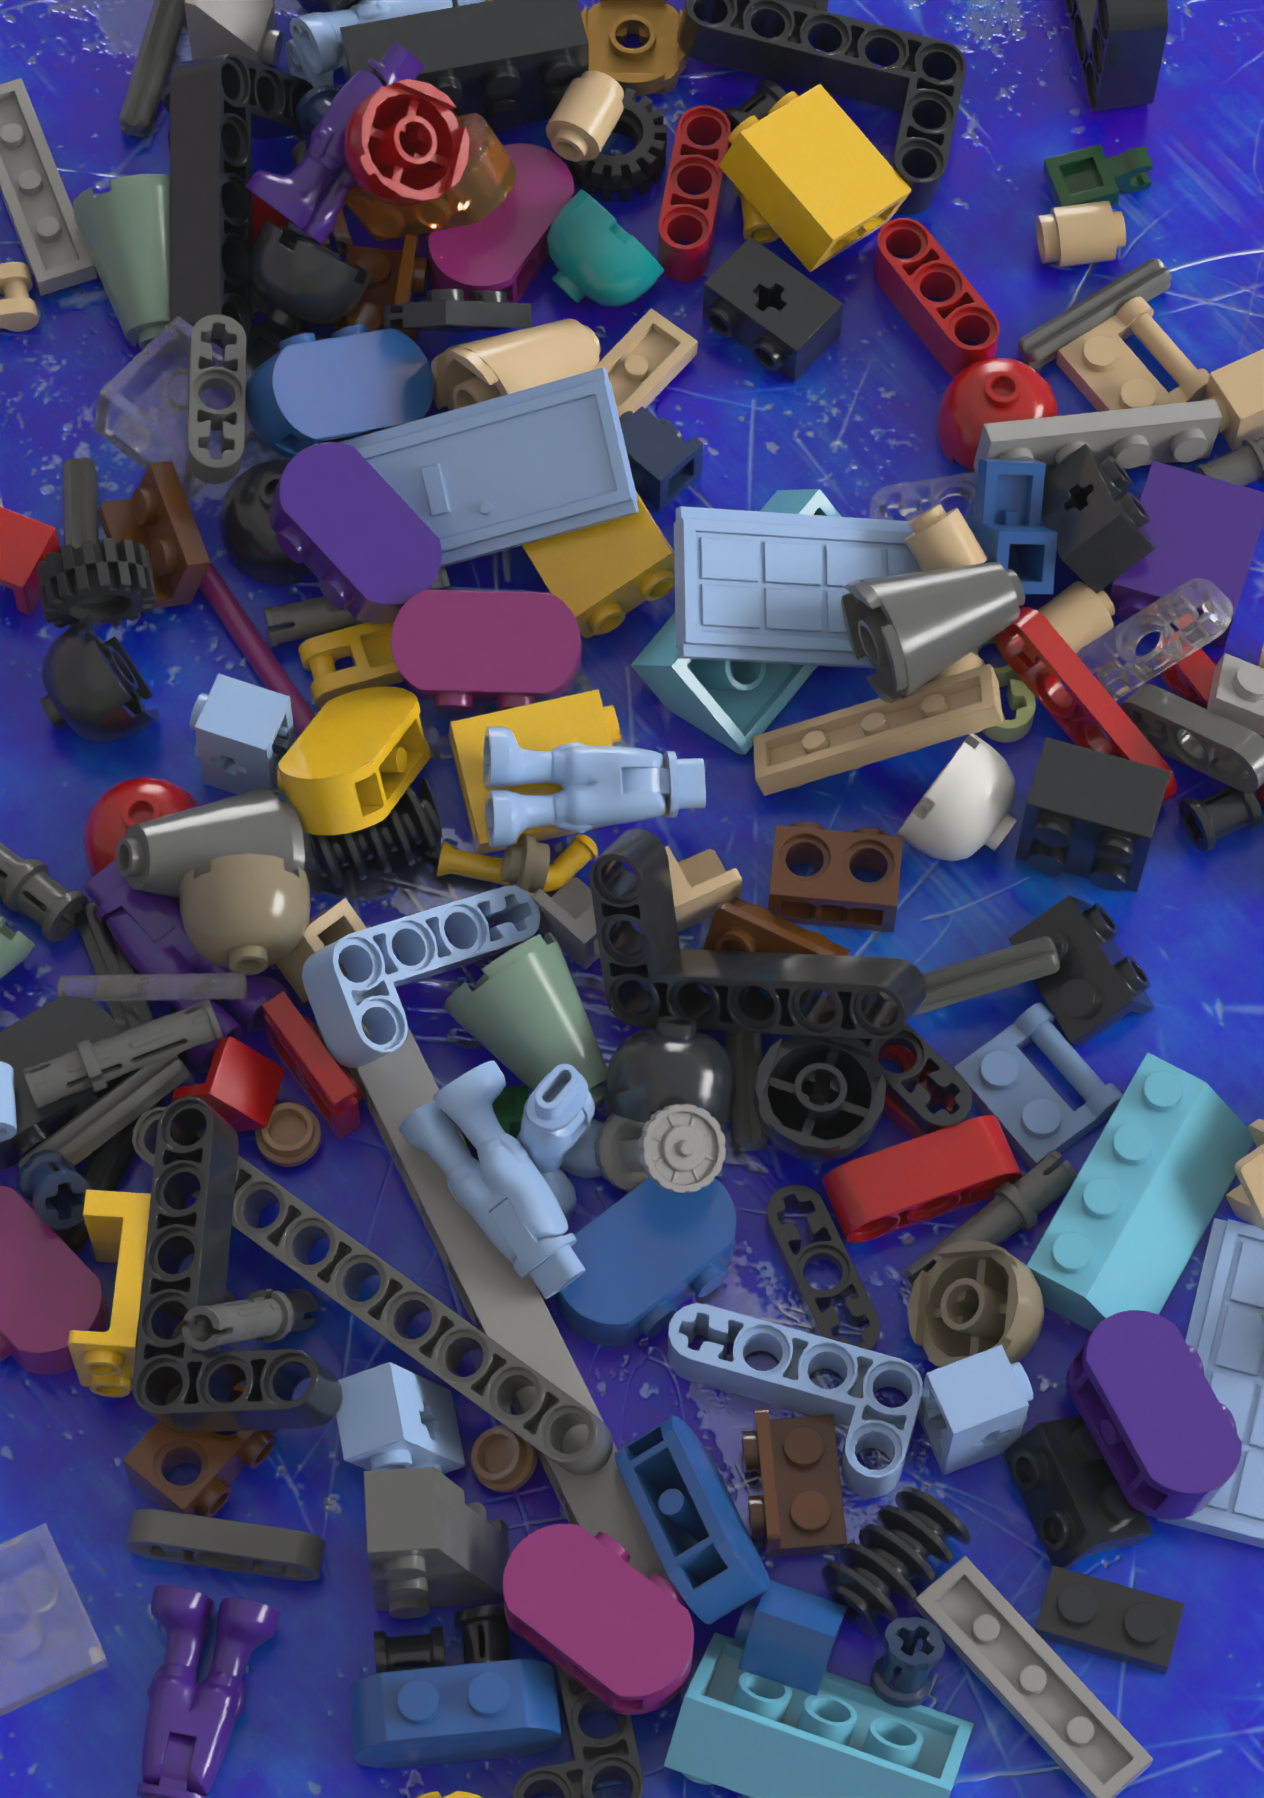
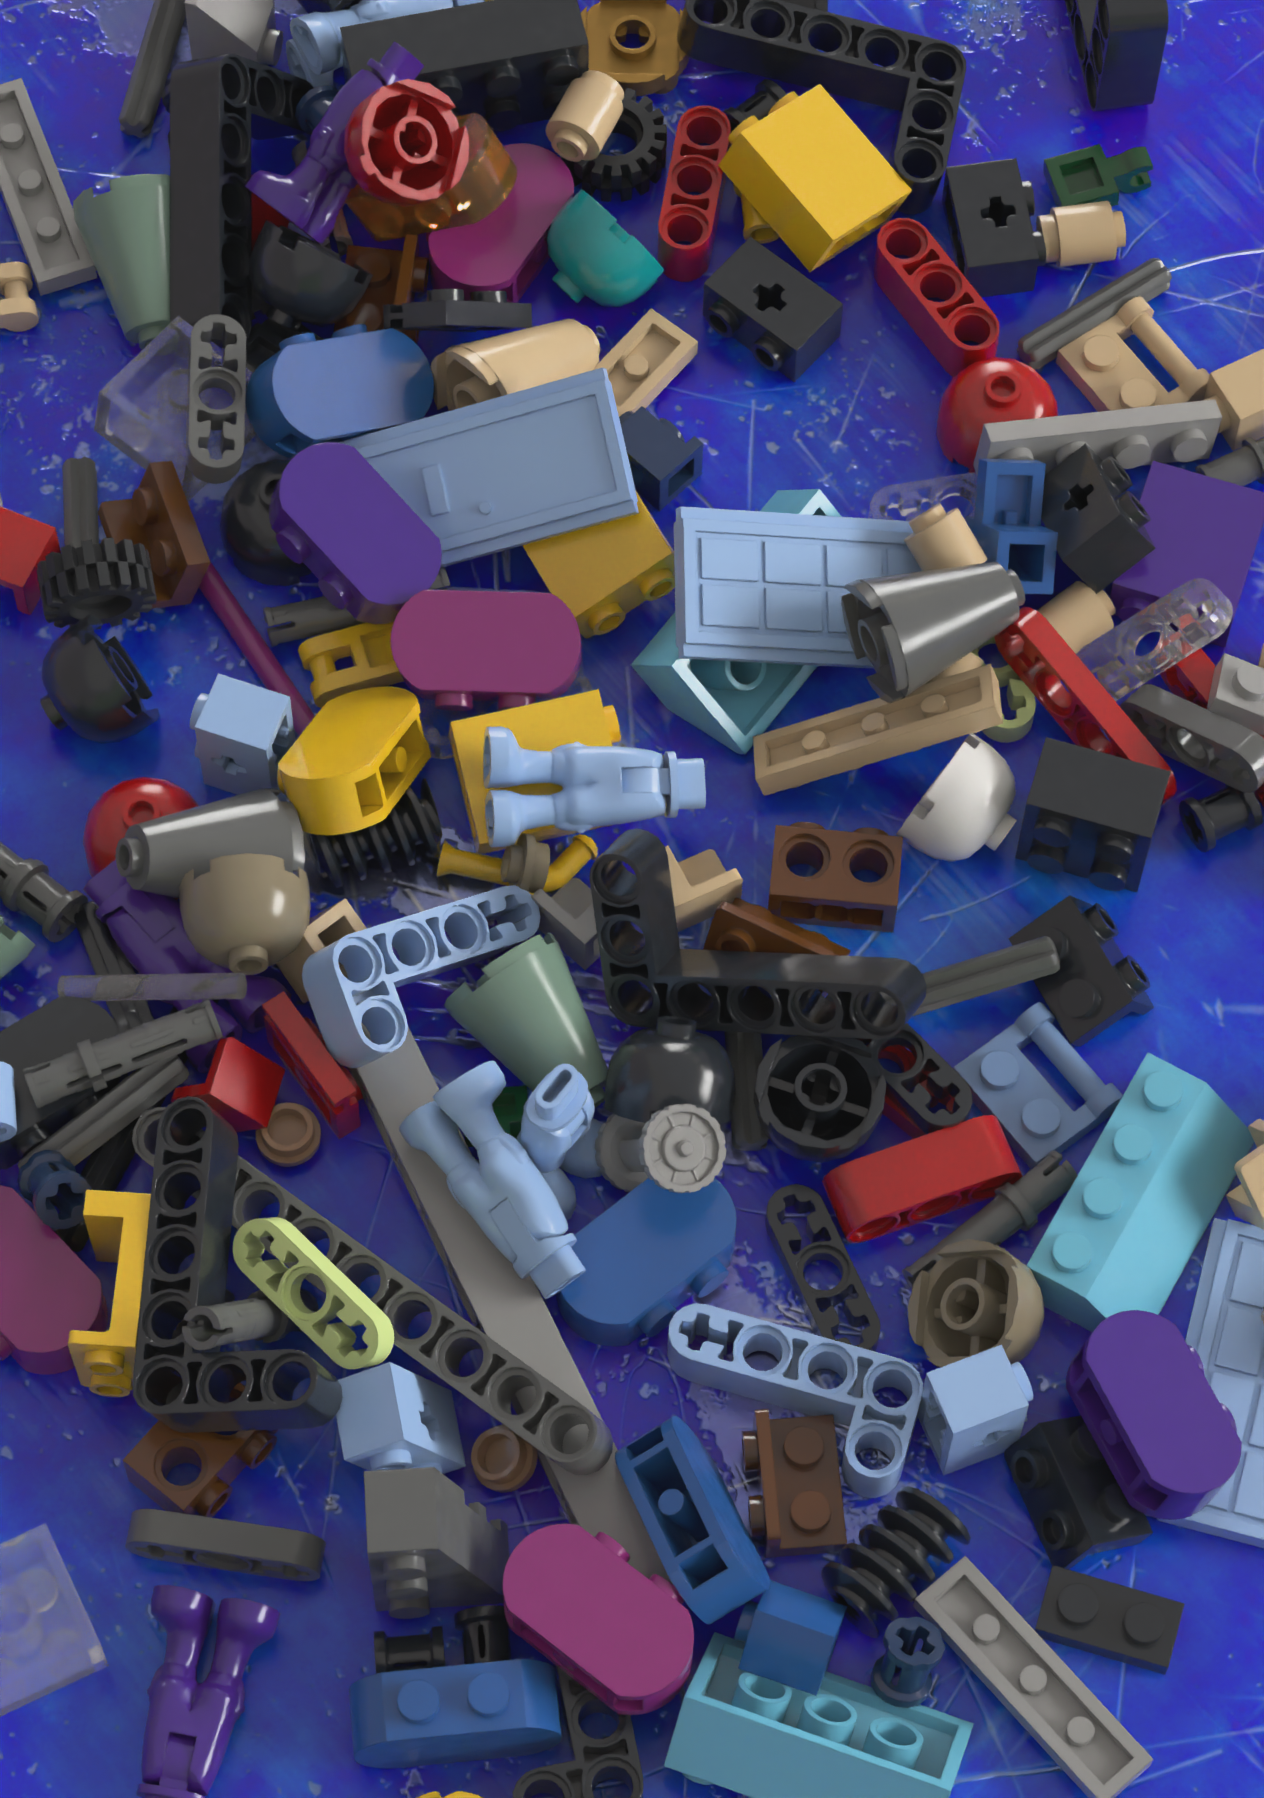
(341, 1300): none -> yellowish green beam
(992, 227): none -> black brick

